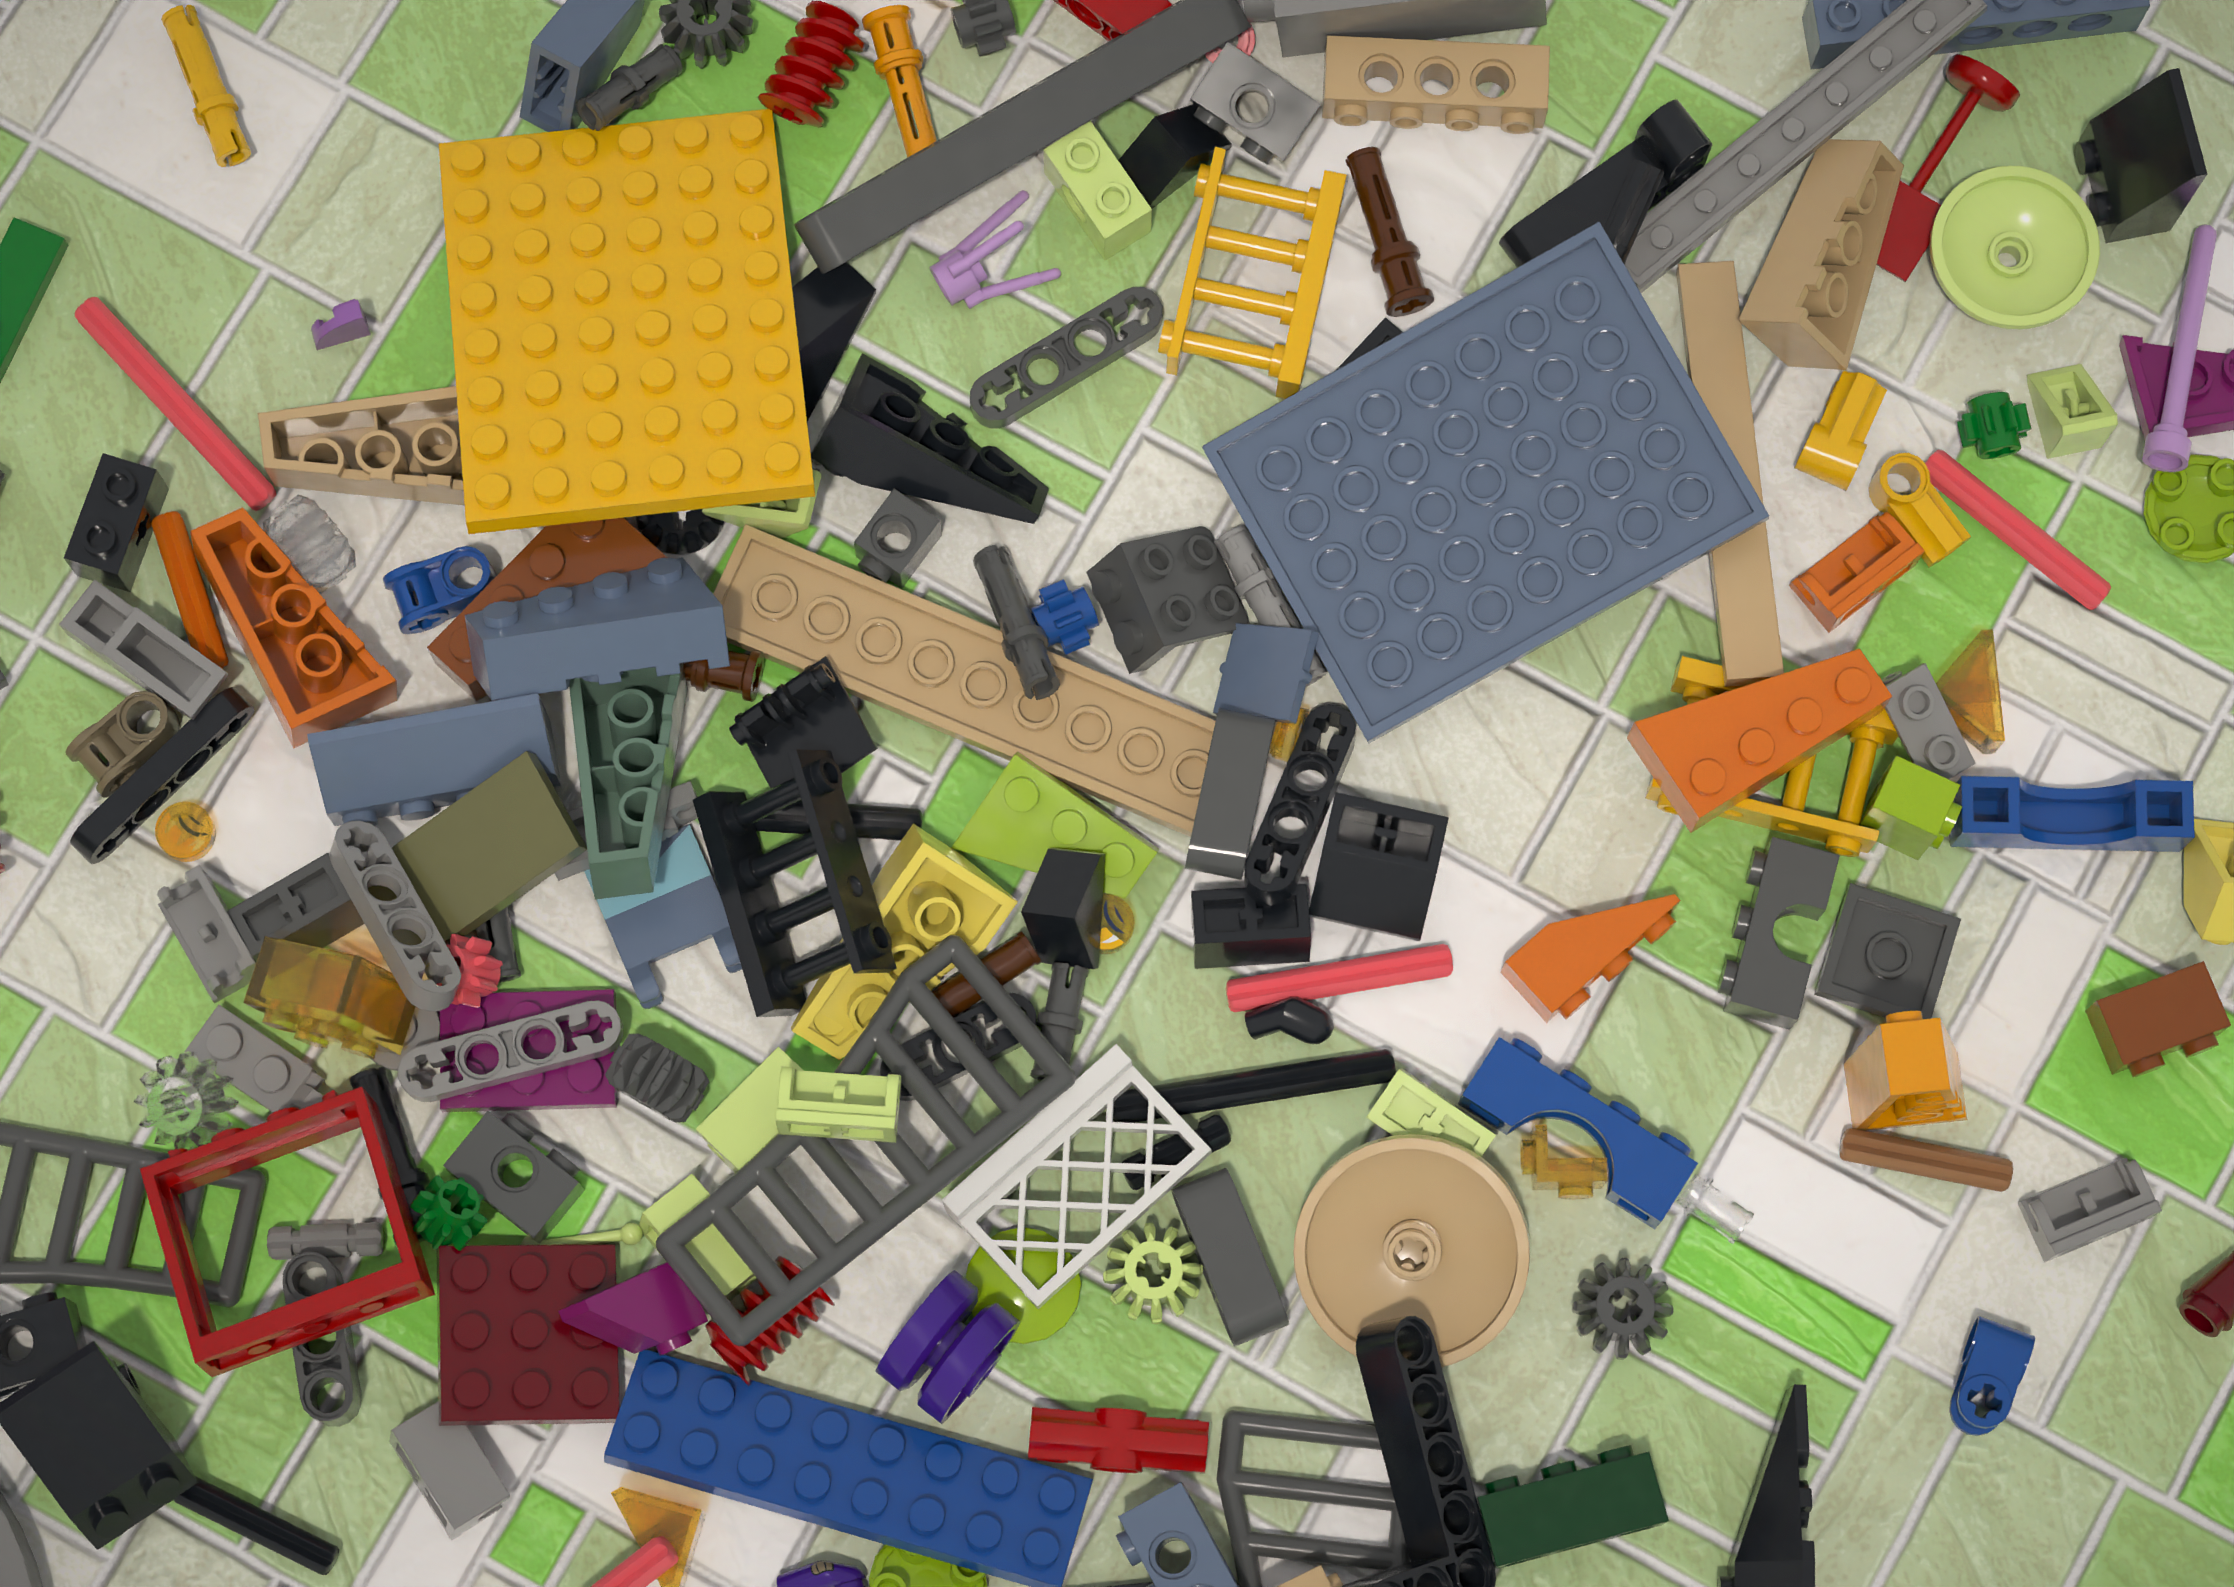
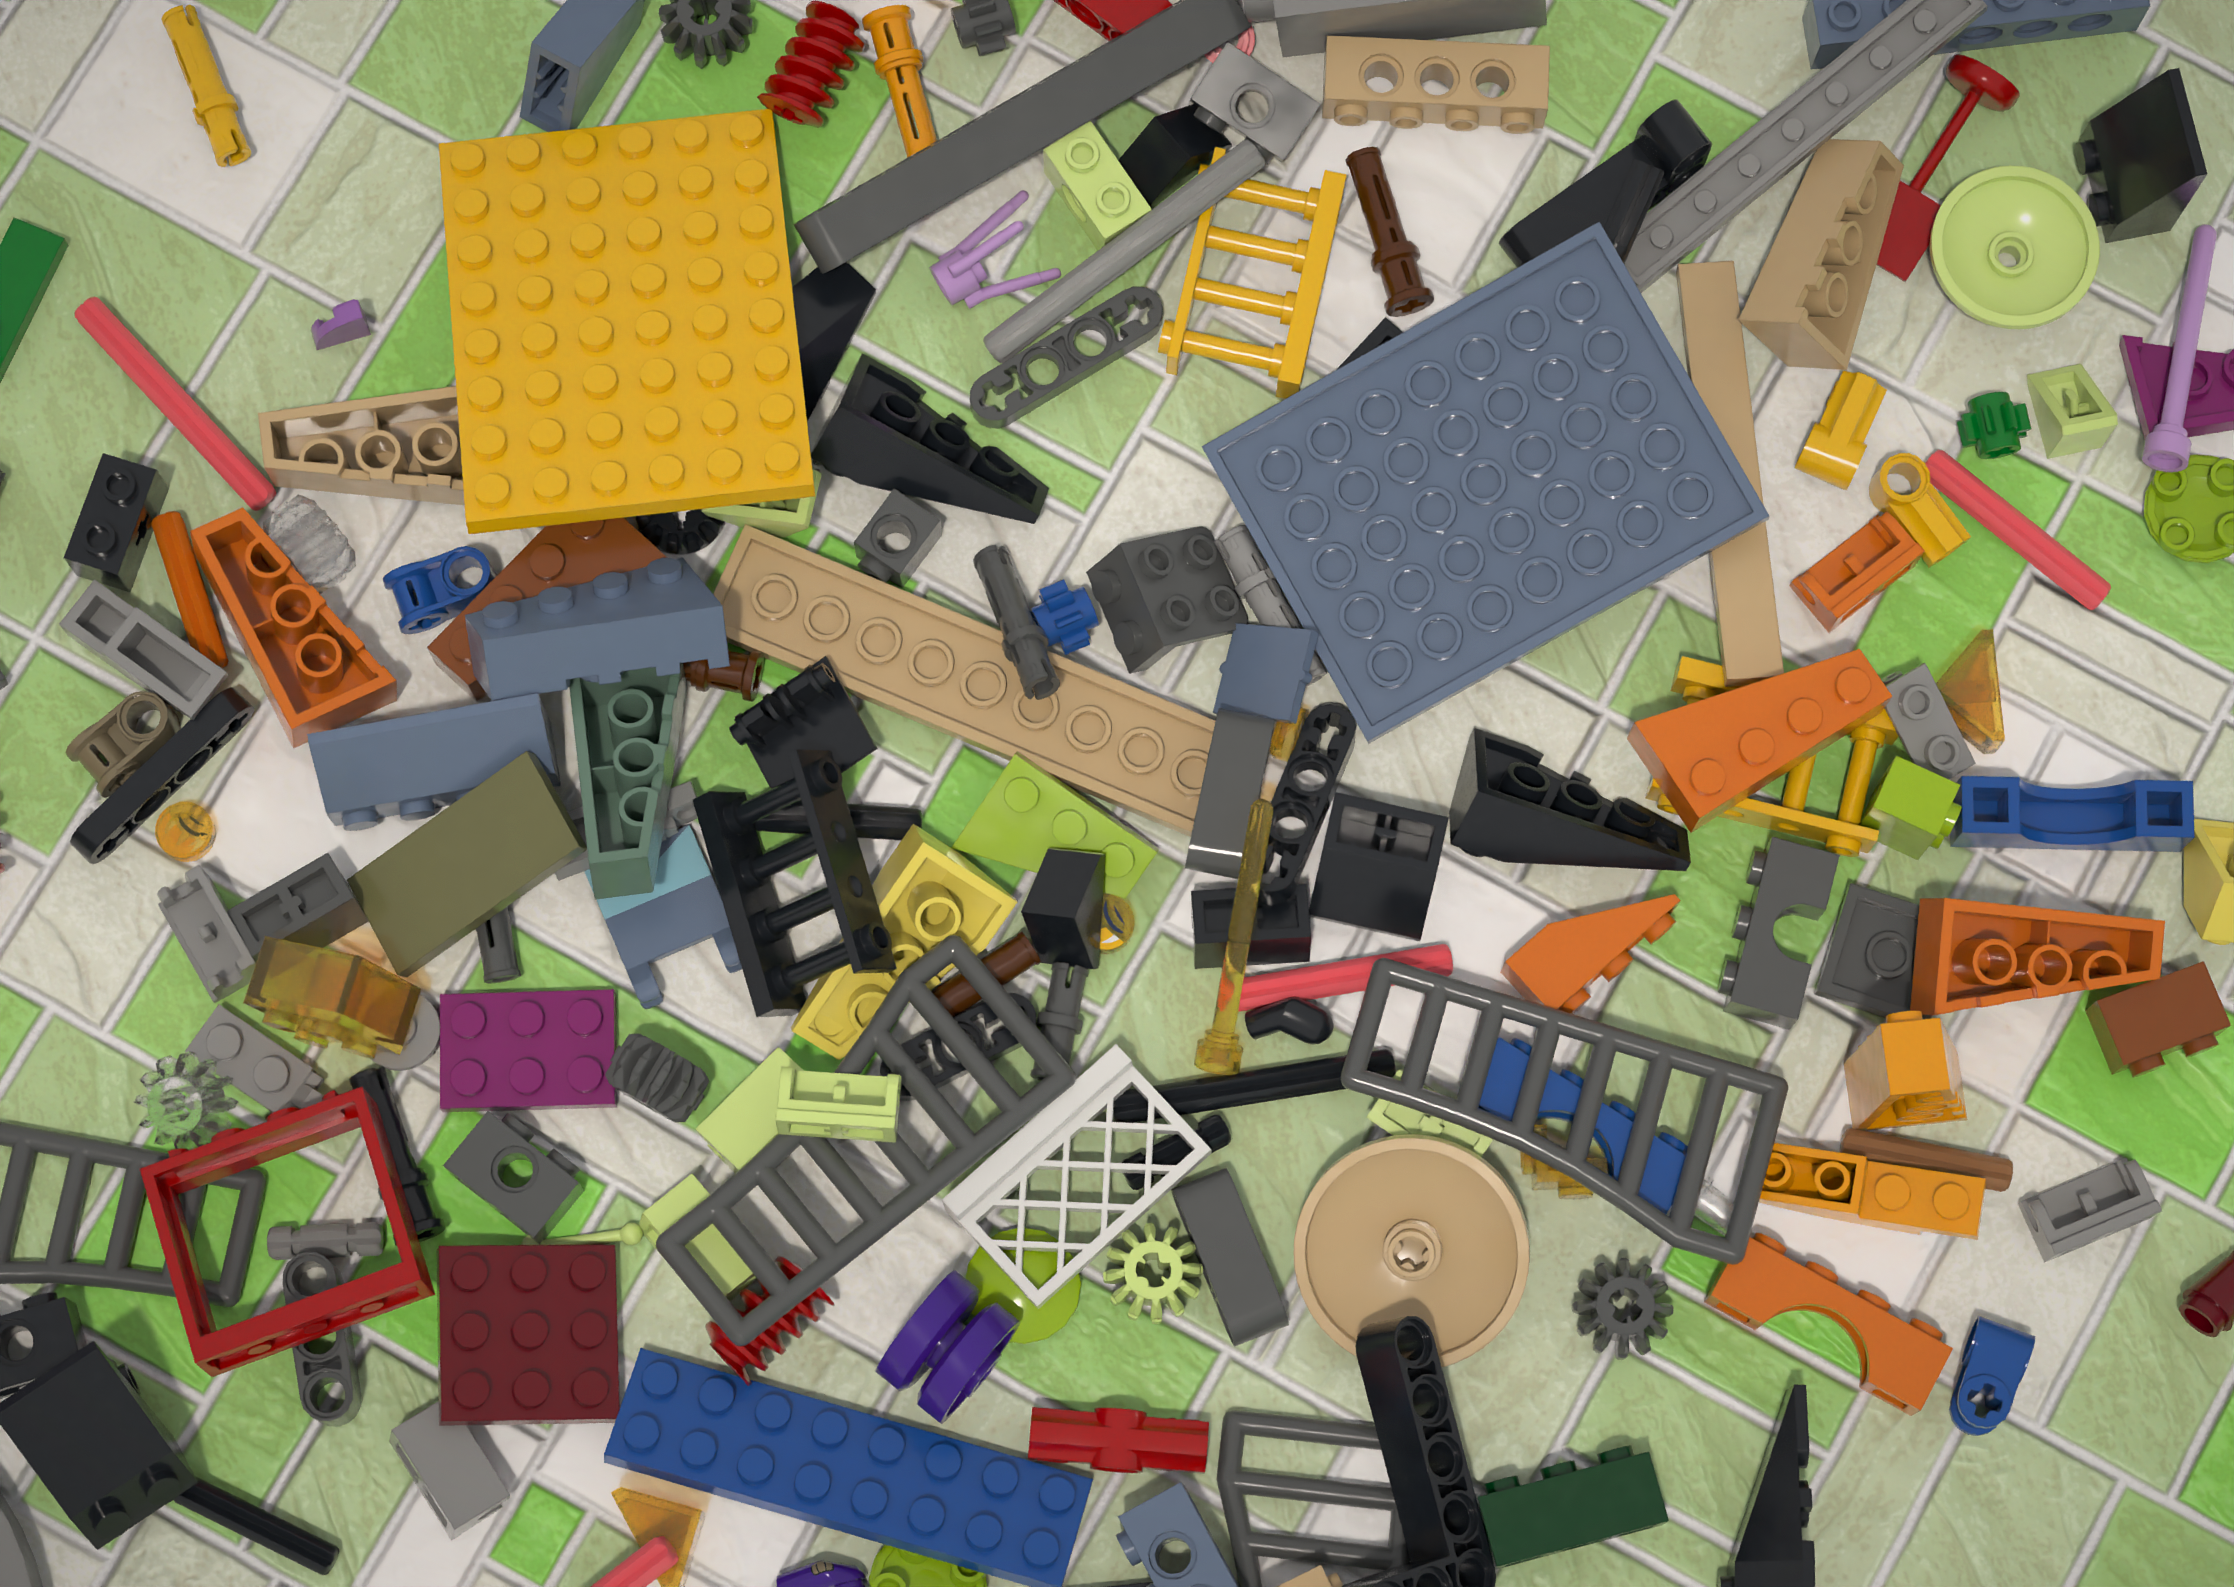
(387, 916): light grey beam -> none
(448, 1213): green gear -> none
(478, 969): coral gear -> none
(508, 1041): light grey beam -> none
(629, 87): dark grey pin -> none
(640, 1312): magenta slope -> none
(1124, 251): none -> light grey axle
(1219, 1048): none -> clear yellow piece
(1532, 815): none -> black wedge
(1572, 1159): none -> dark grey bar
(1873, 1192): none -> light orange slope
(1894, 1357): none -> orange arch
(2010, 953): none -> orange wedge

